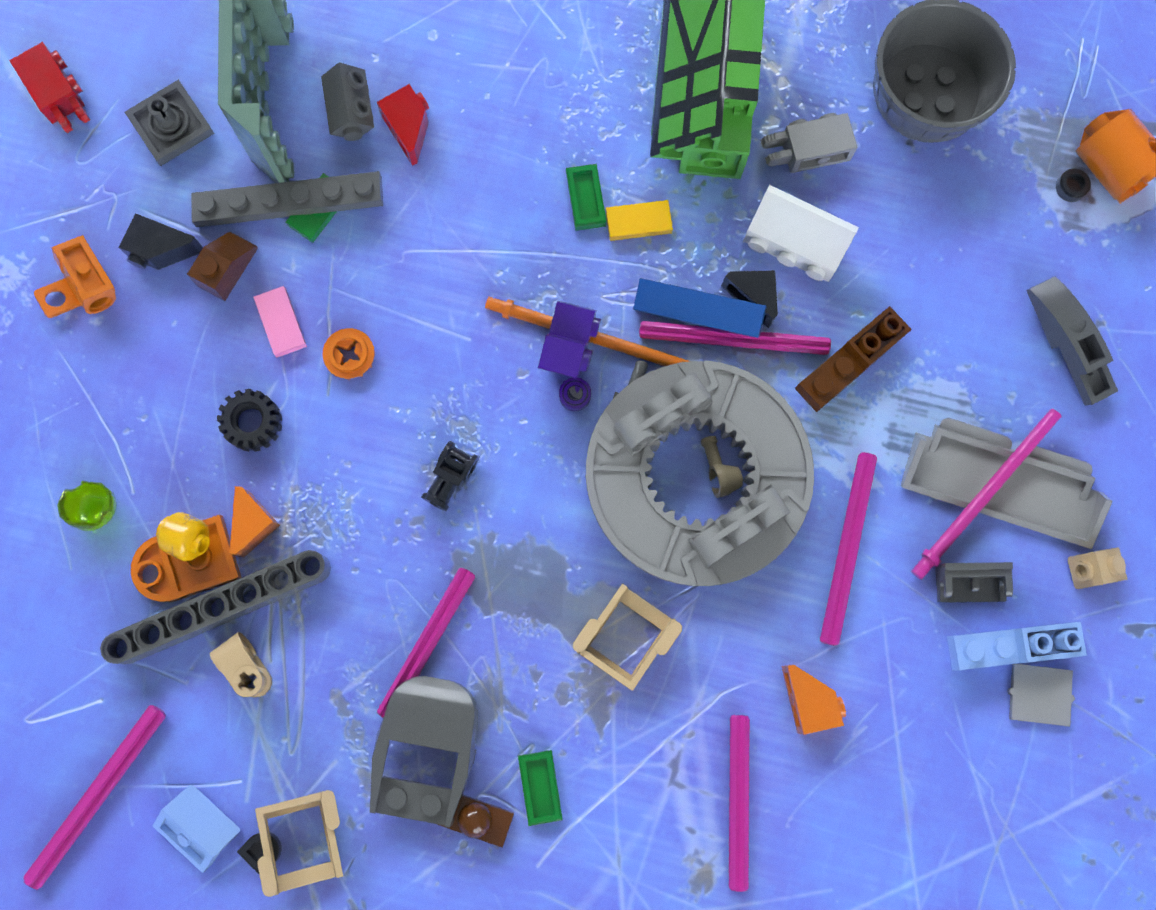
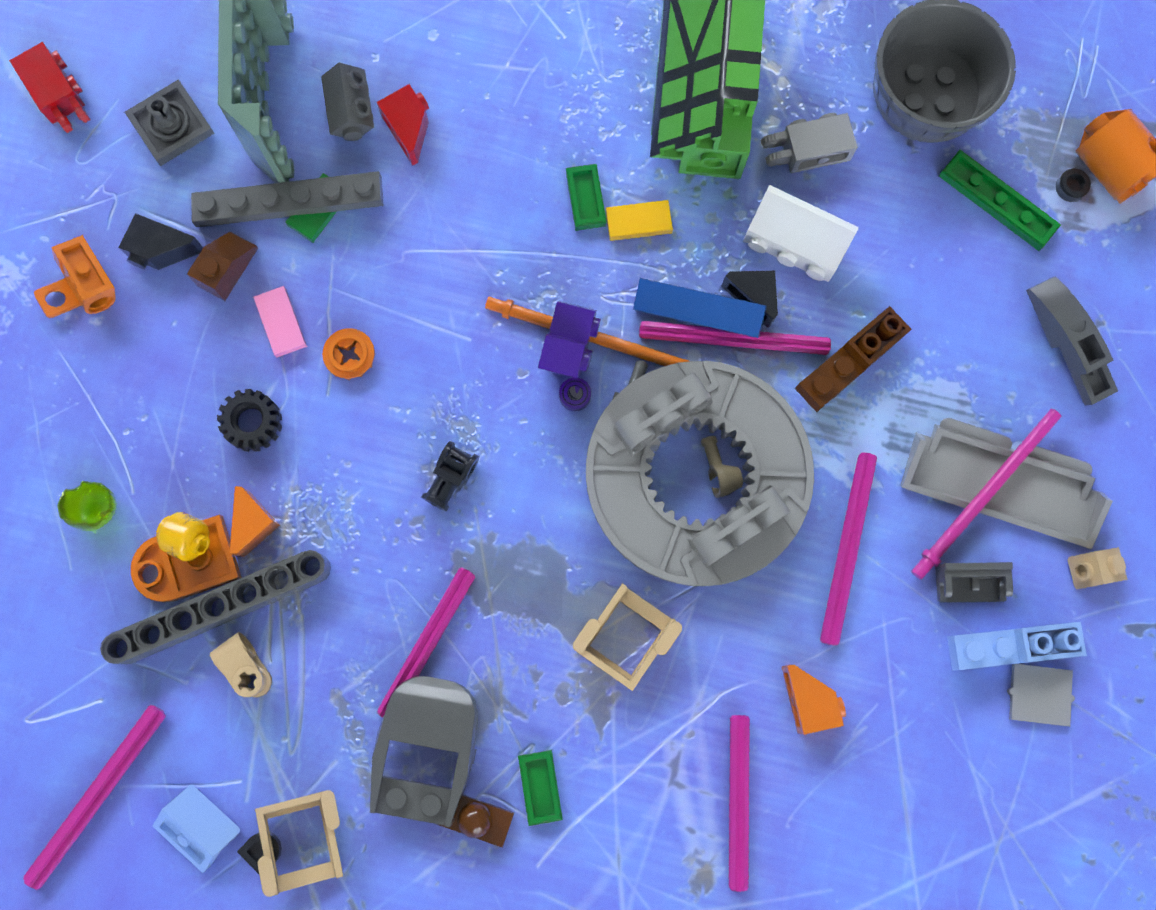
(999, 200): none -> green tile

